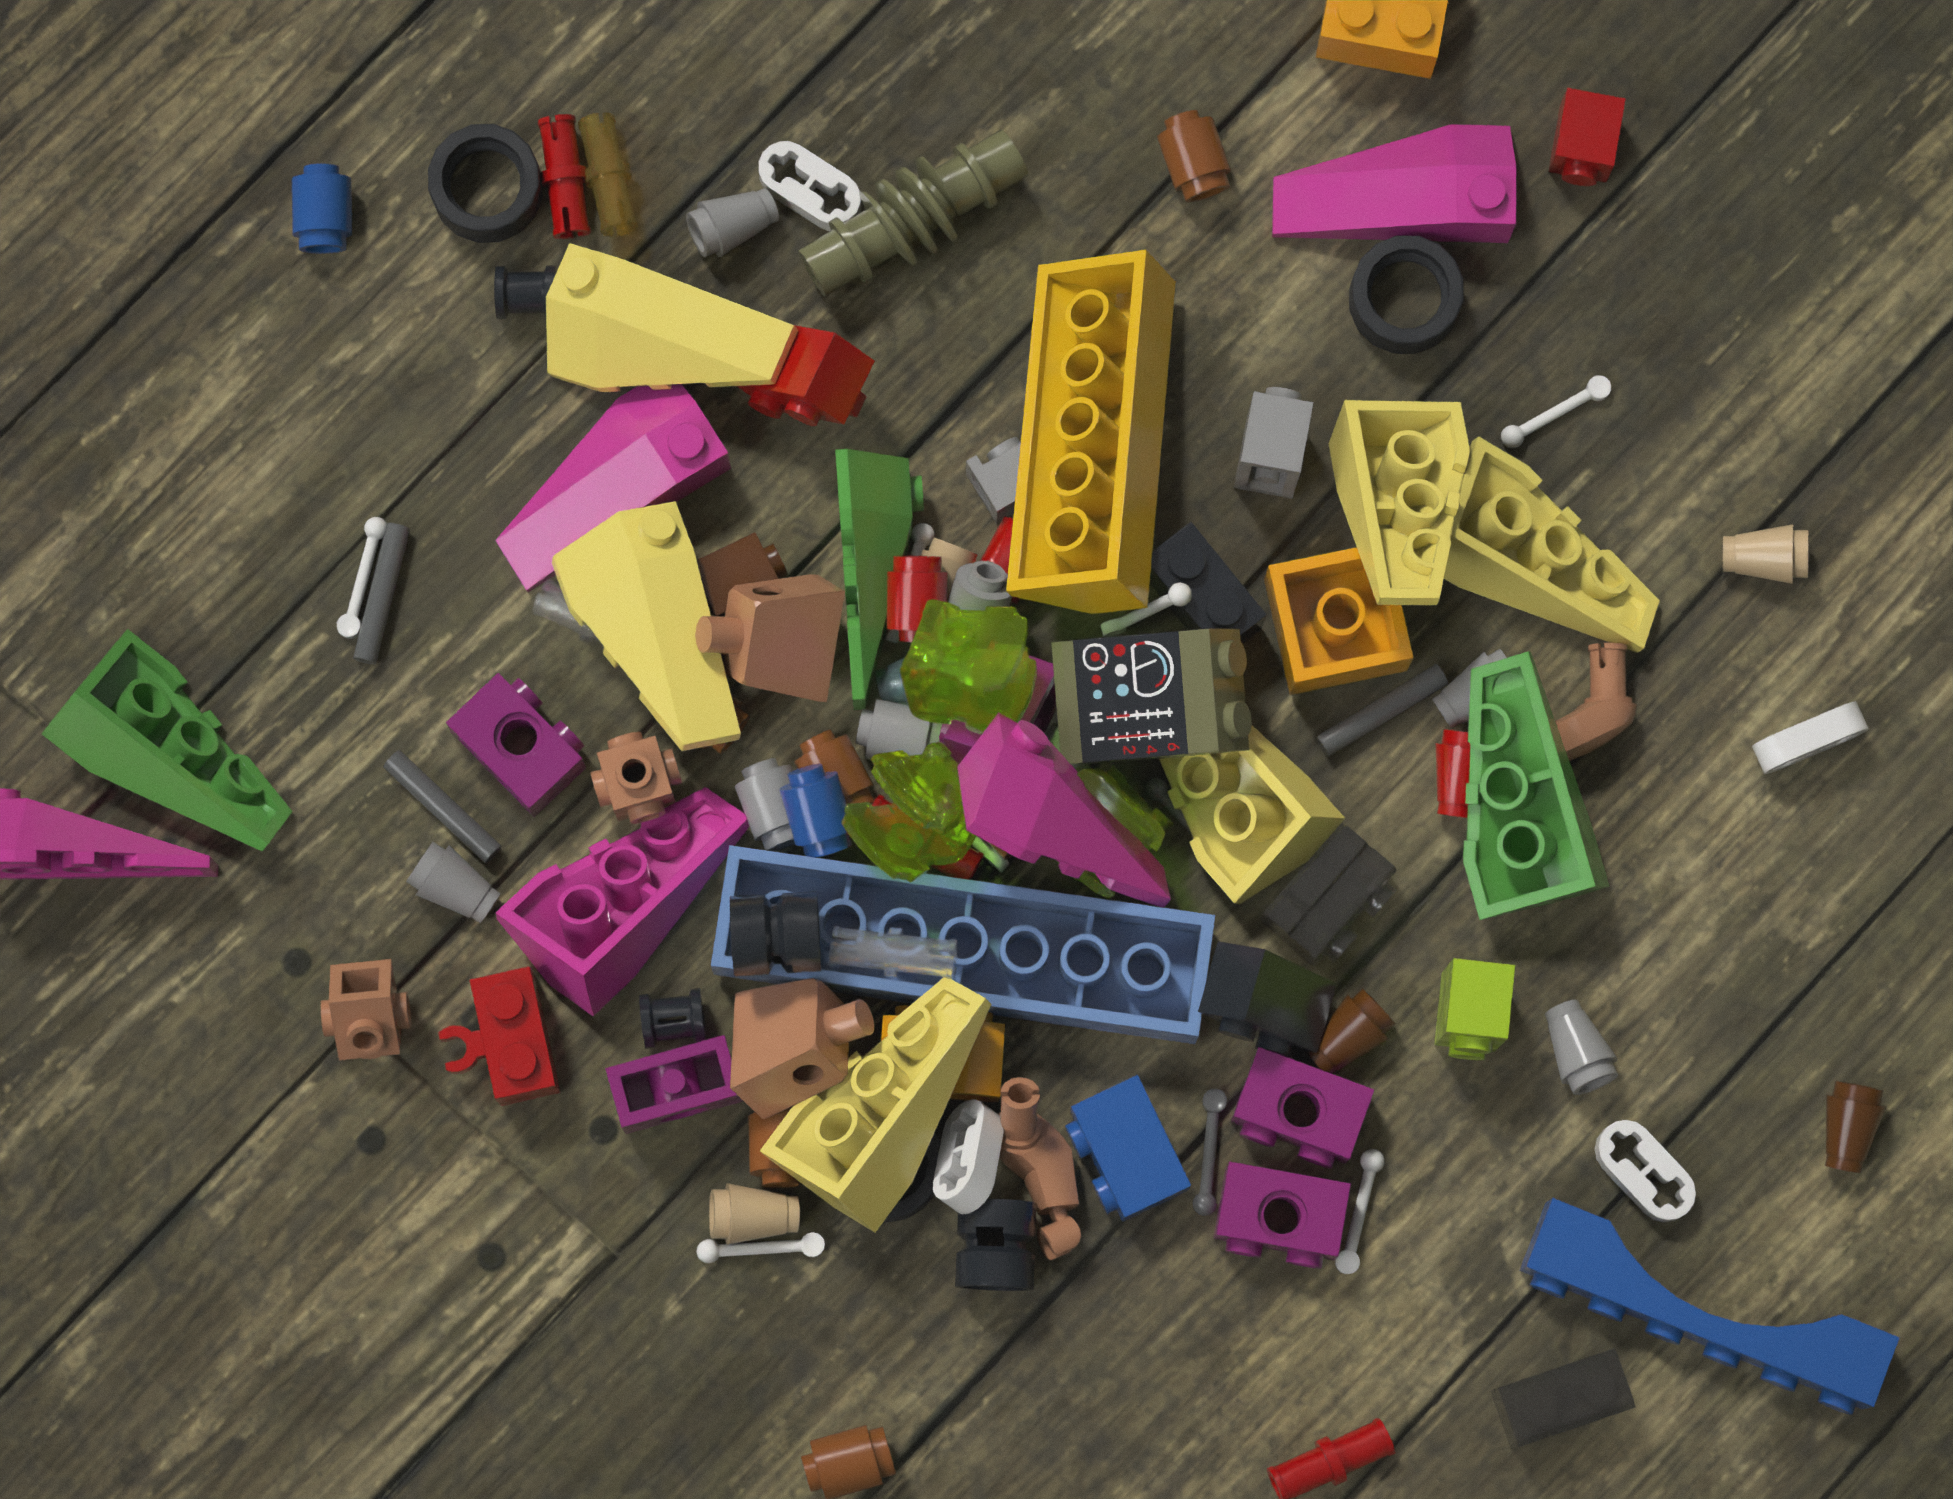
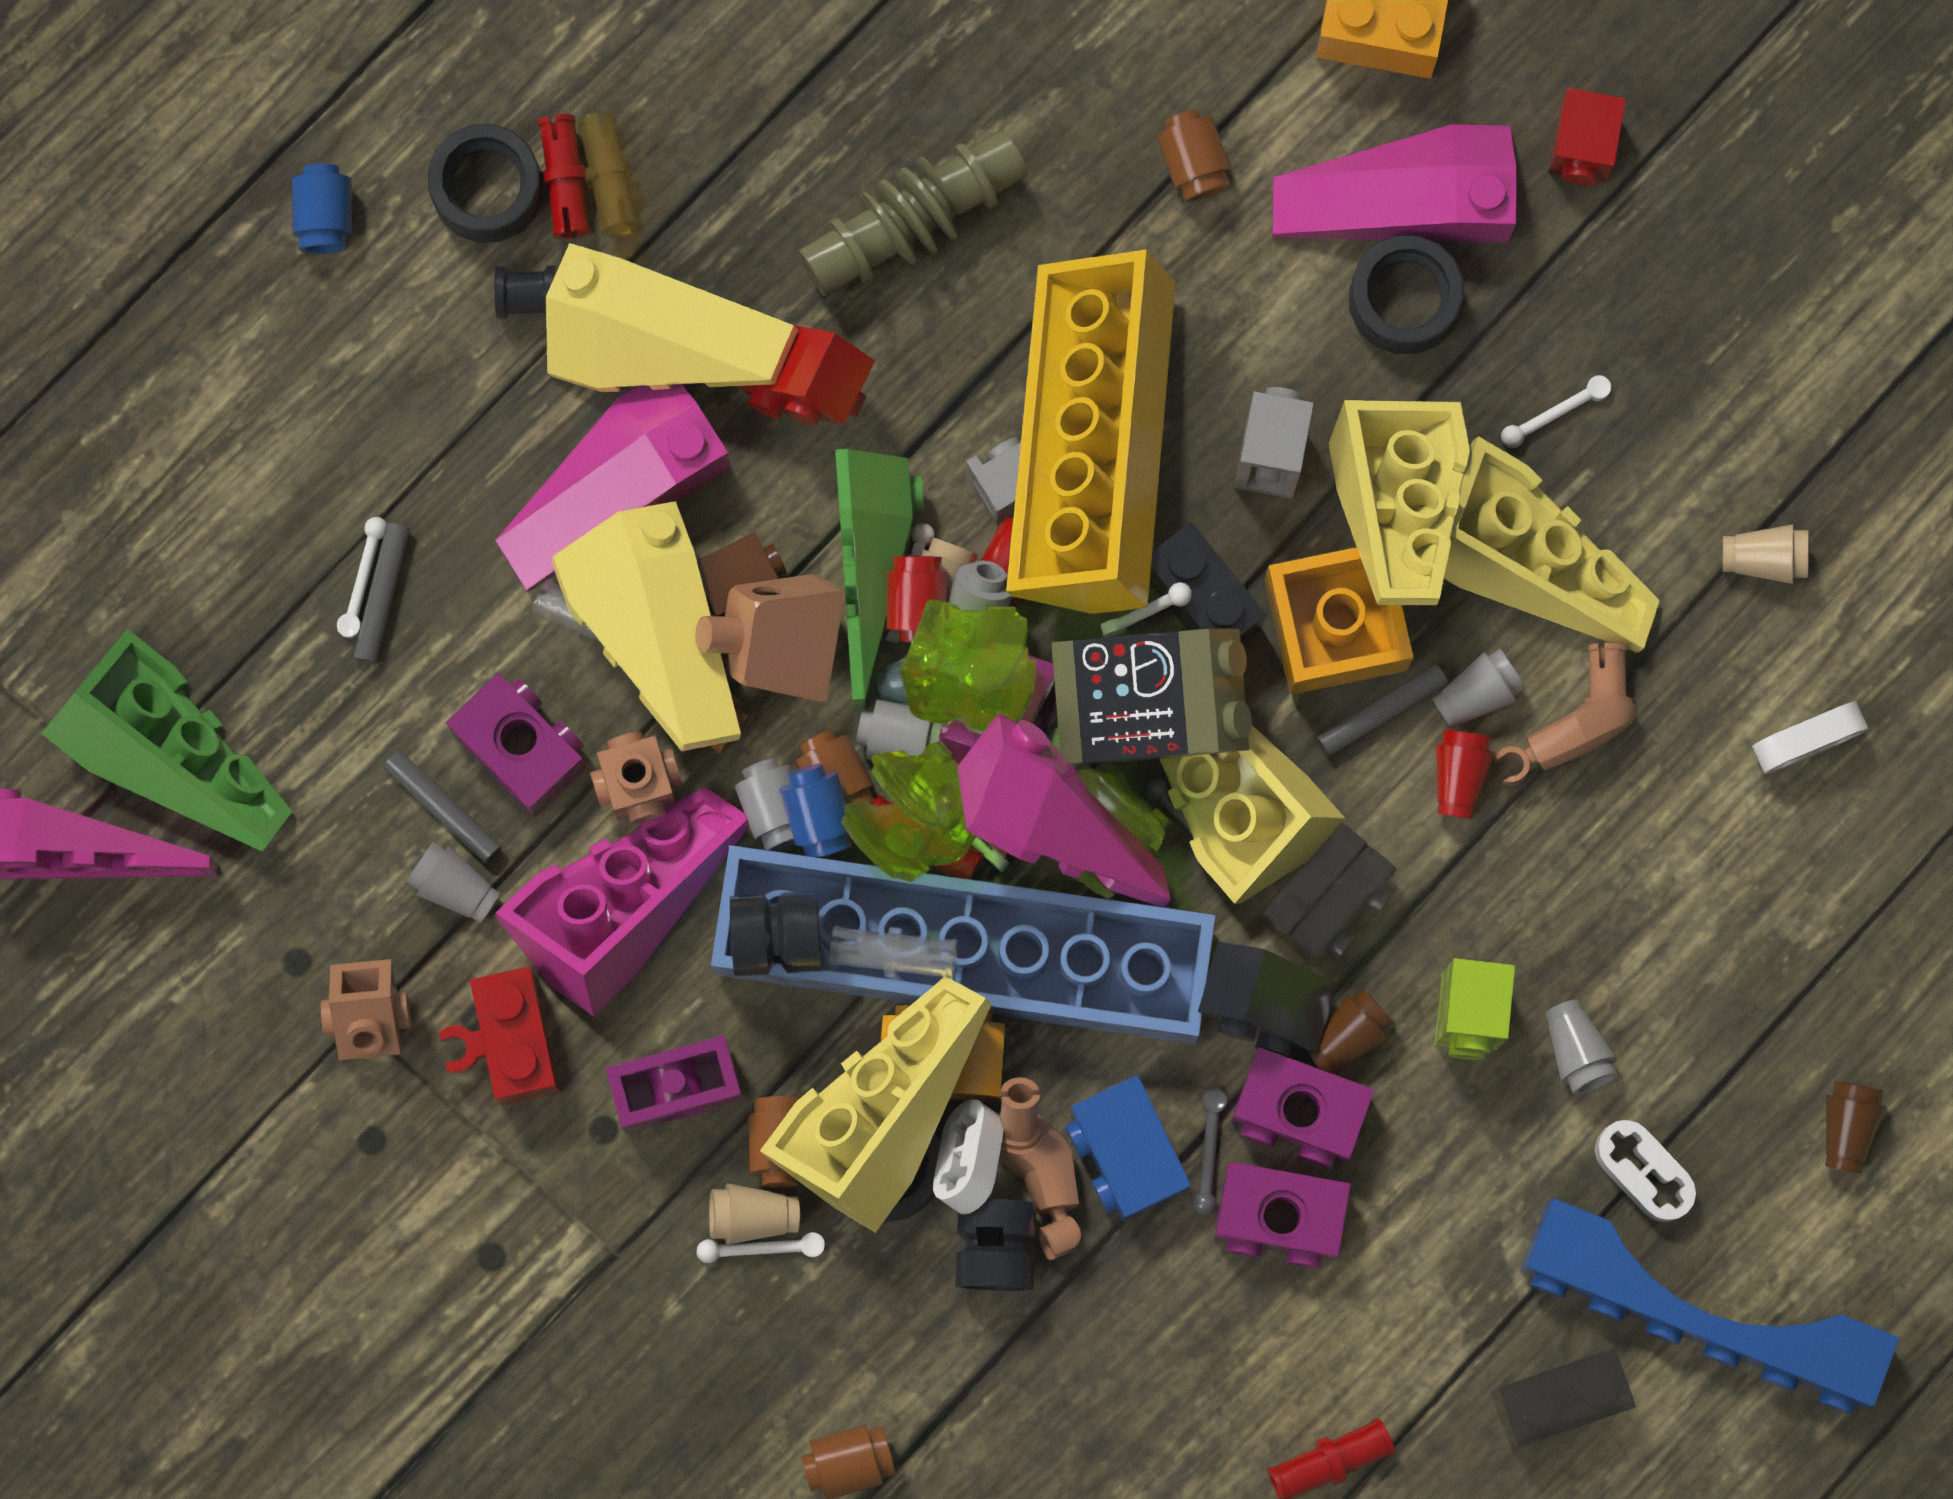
(654, 1009): black bush -> none
(730, 220): light grey cone -> none
(792, 1043): nougat torso -> none
(817, 174): white beam -> none
(1372, 1162): white hinge -> none
(1525, 810): bright green wedge -> none

